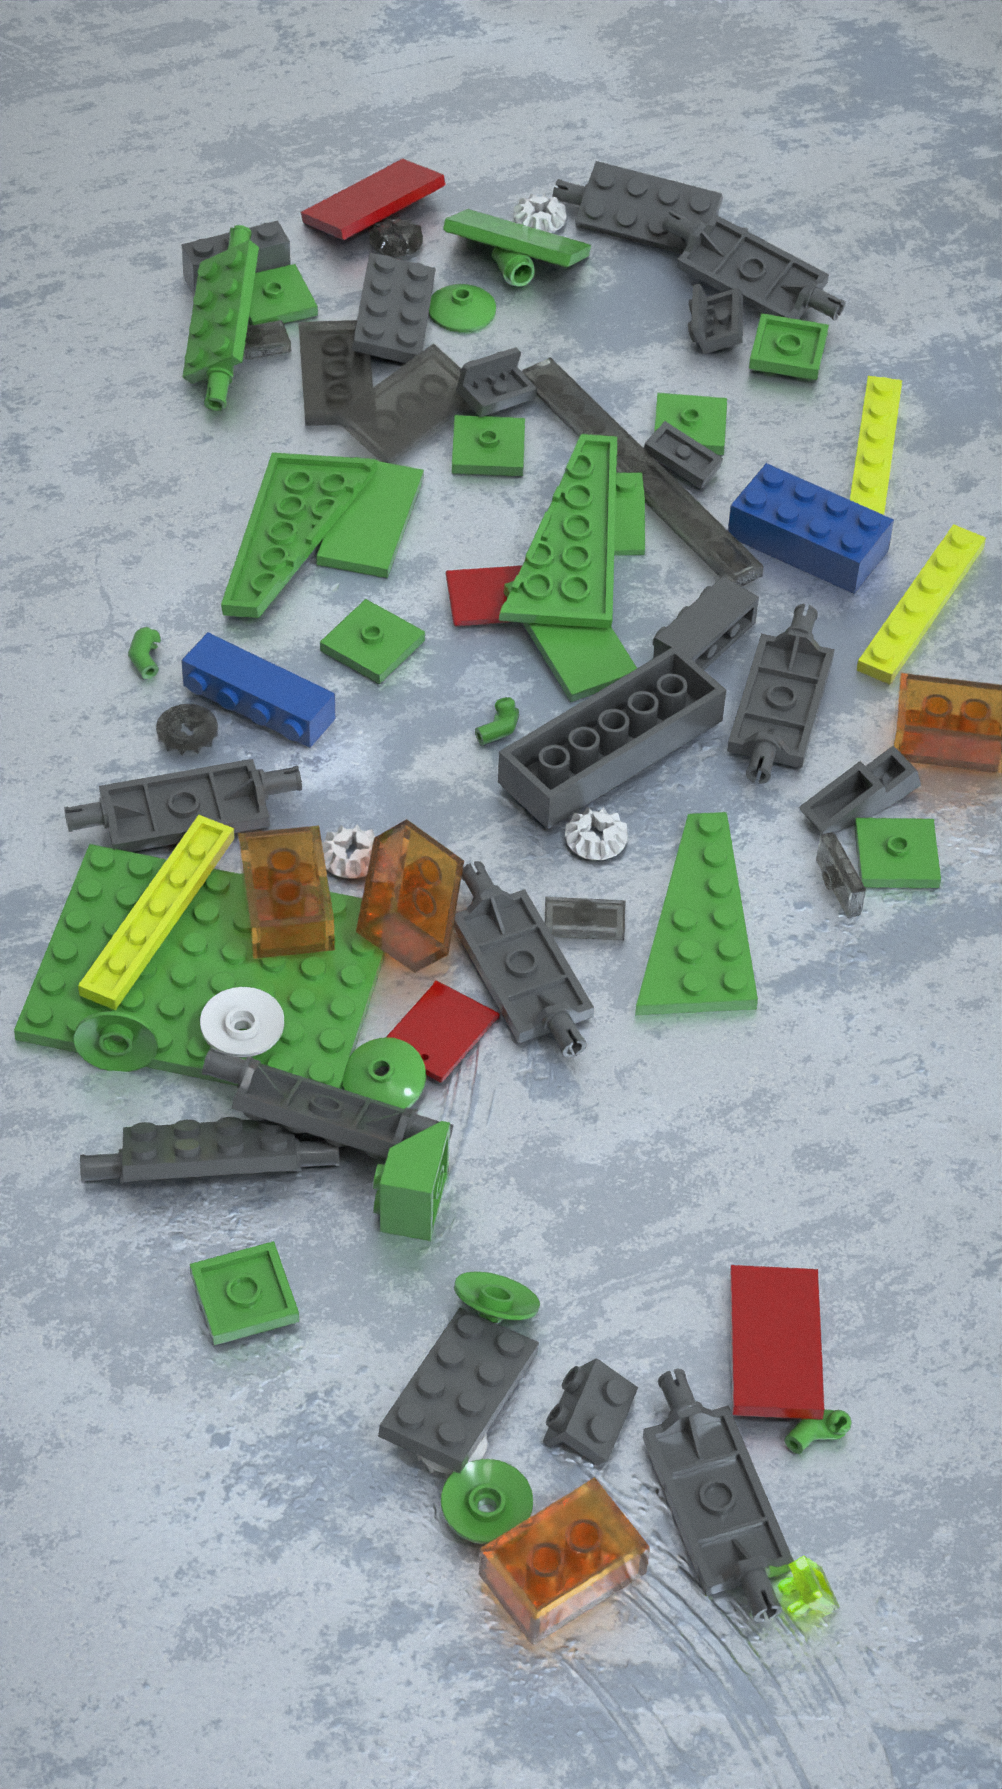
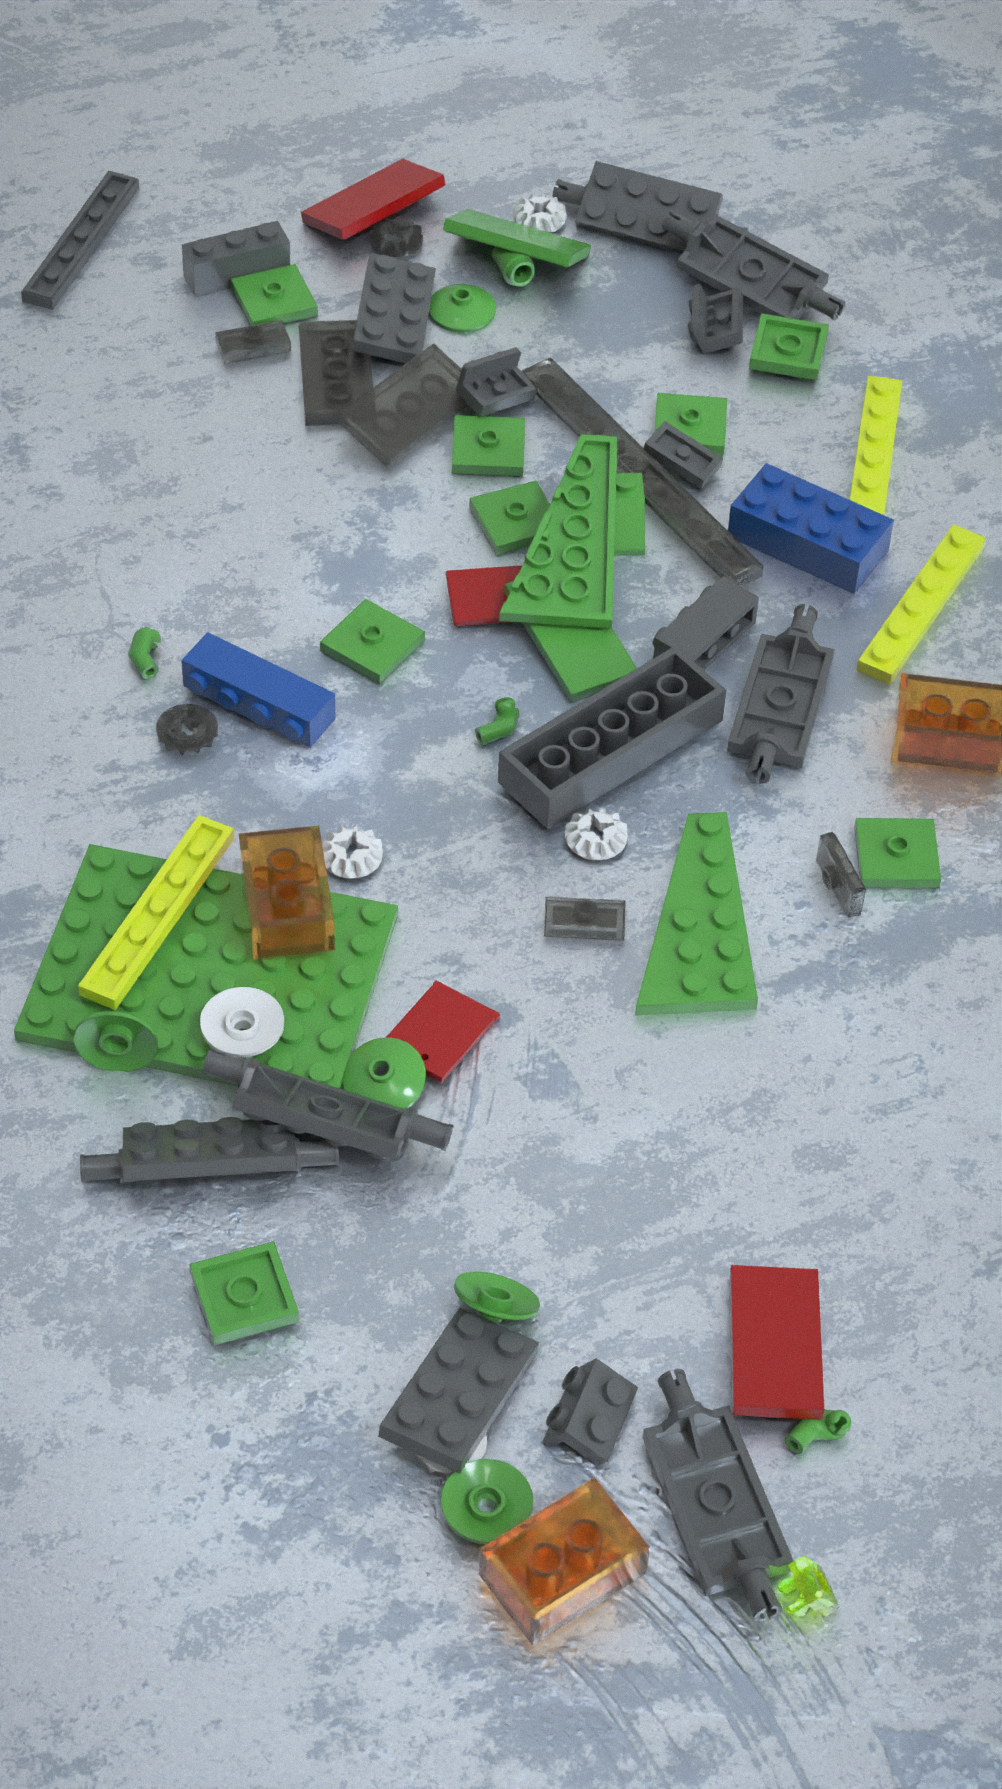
(80, 240): none -> dark grey tile
(164, 806): dark grey plate -> none
(221, 316): bright green plate -> none
(290, 517): bright green wing -> none
(374, 523): bright green tile -> none
(410, 896): clear orange brick -> none
(413, 1183): bright green slope -> none
(510, 515): none -> bright green plate
(521, 963): dark grey plate -> none
(862, 792): dark grey slope -> none

